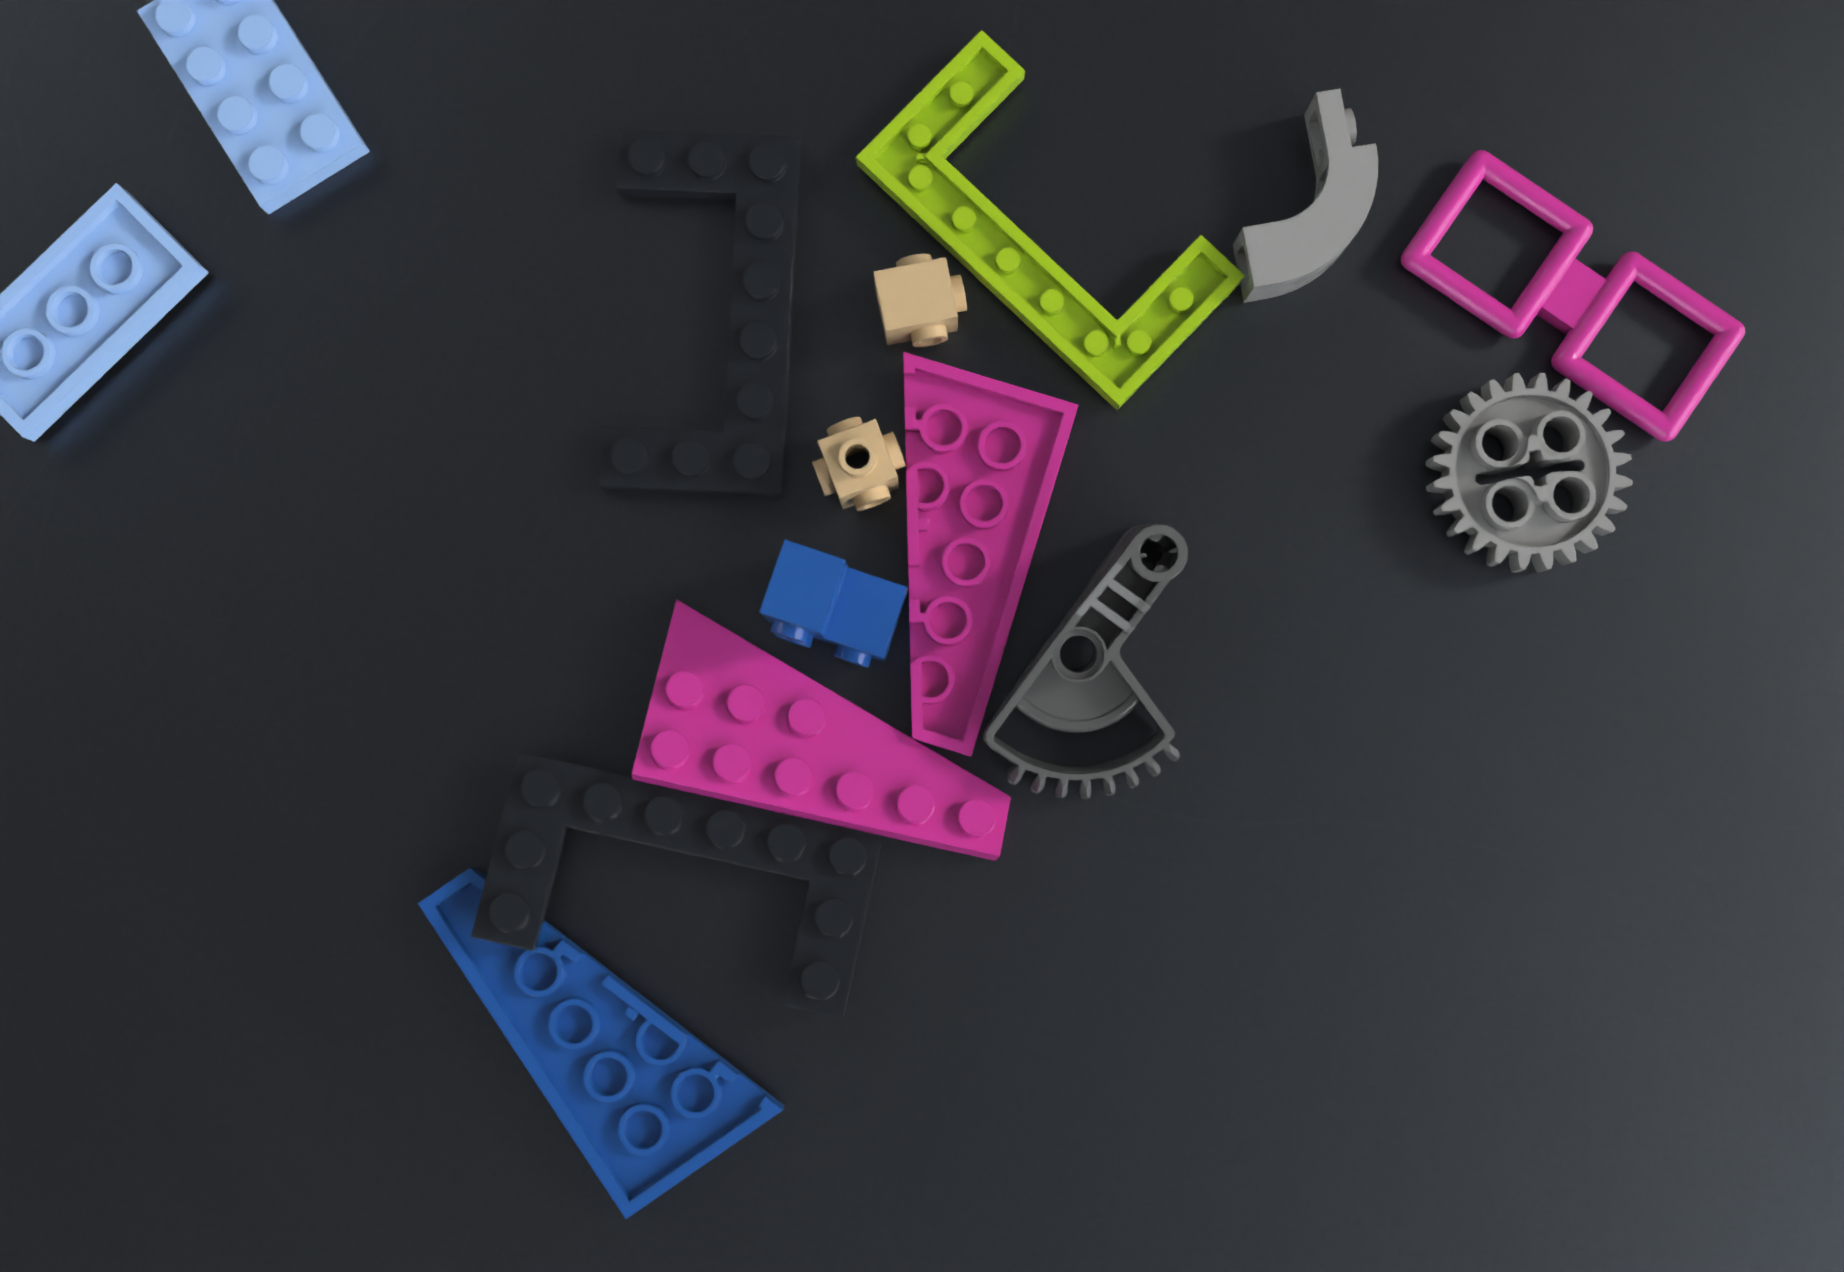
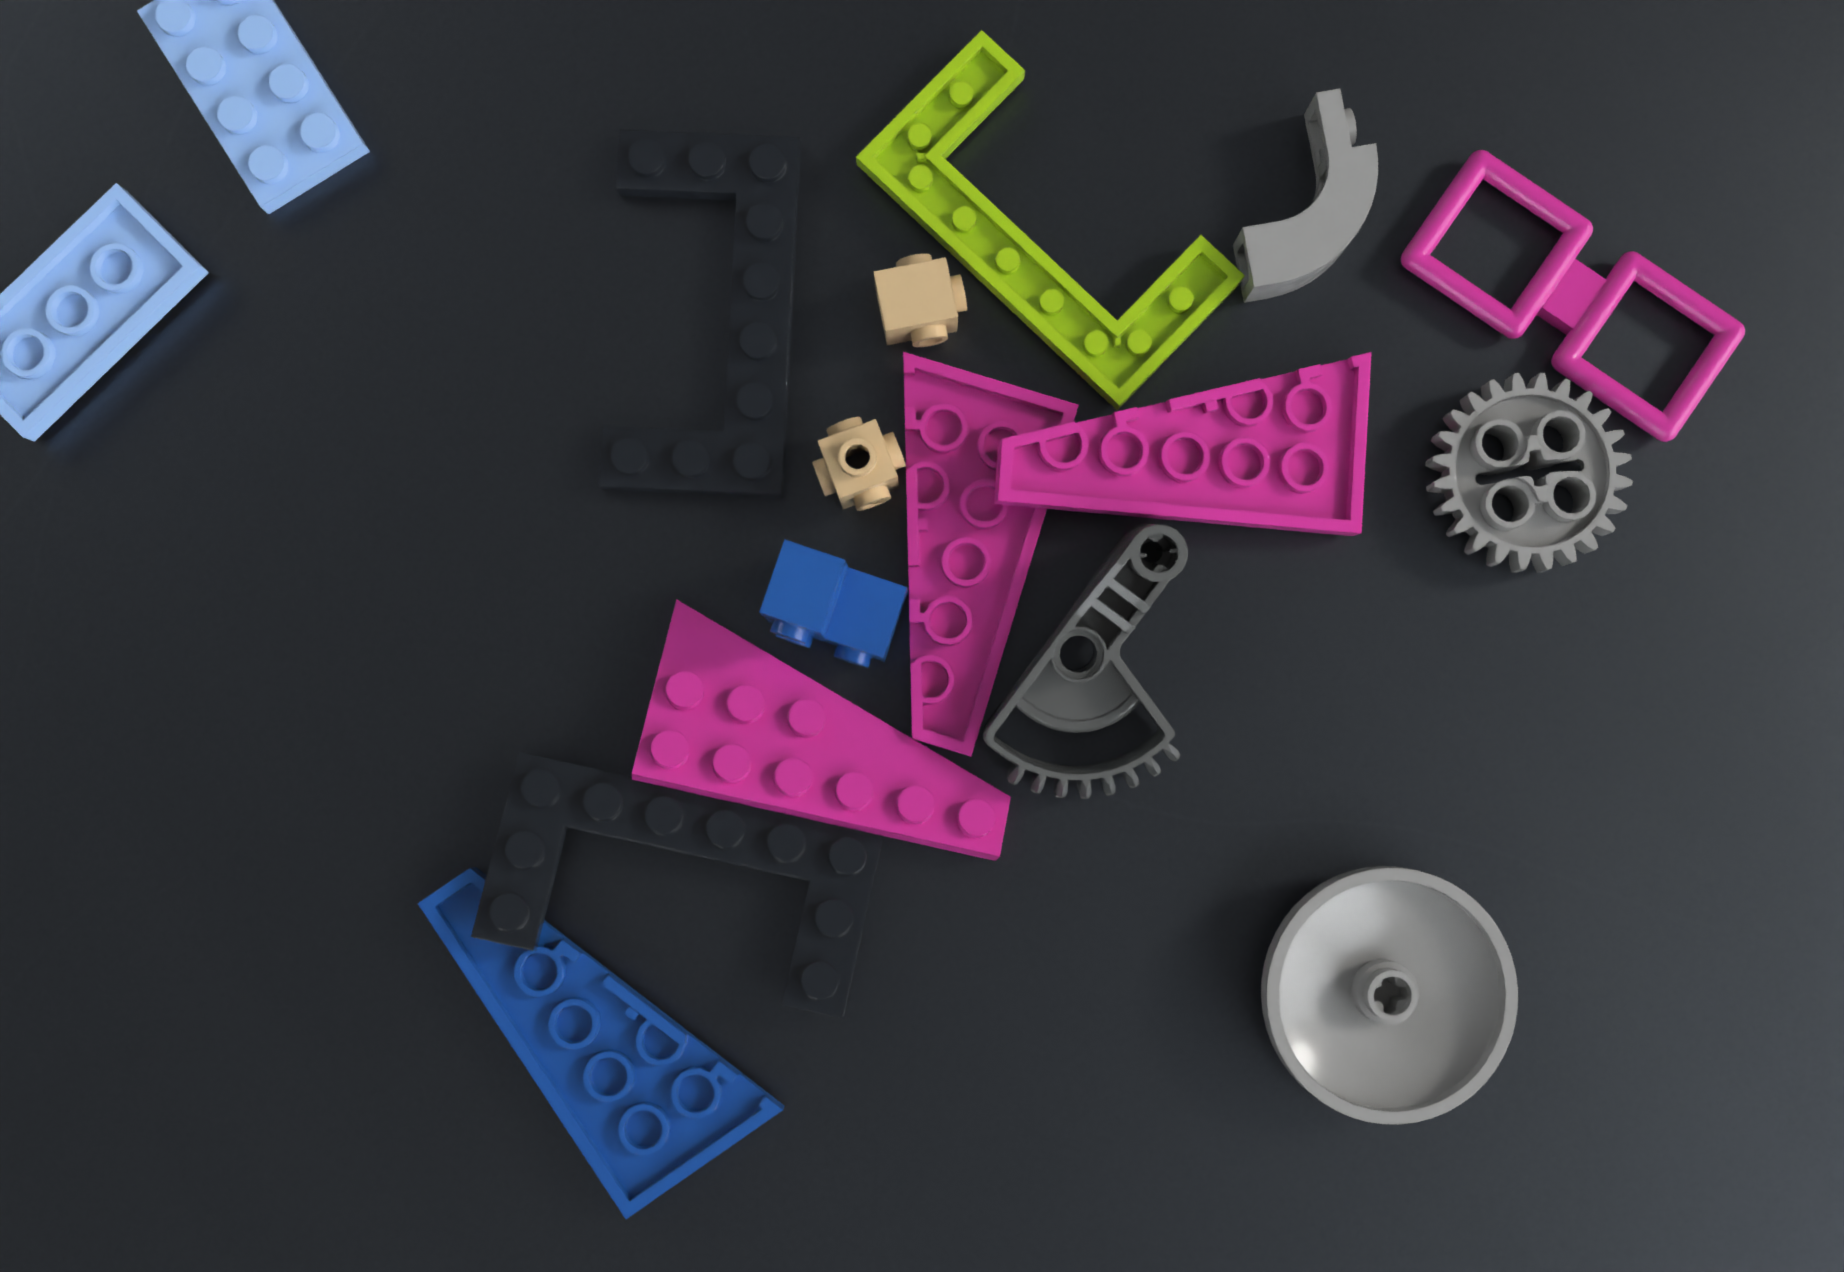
(1234, 455): none -> dark pink wing
(1389, 994): none -> light grey dish

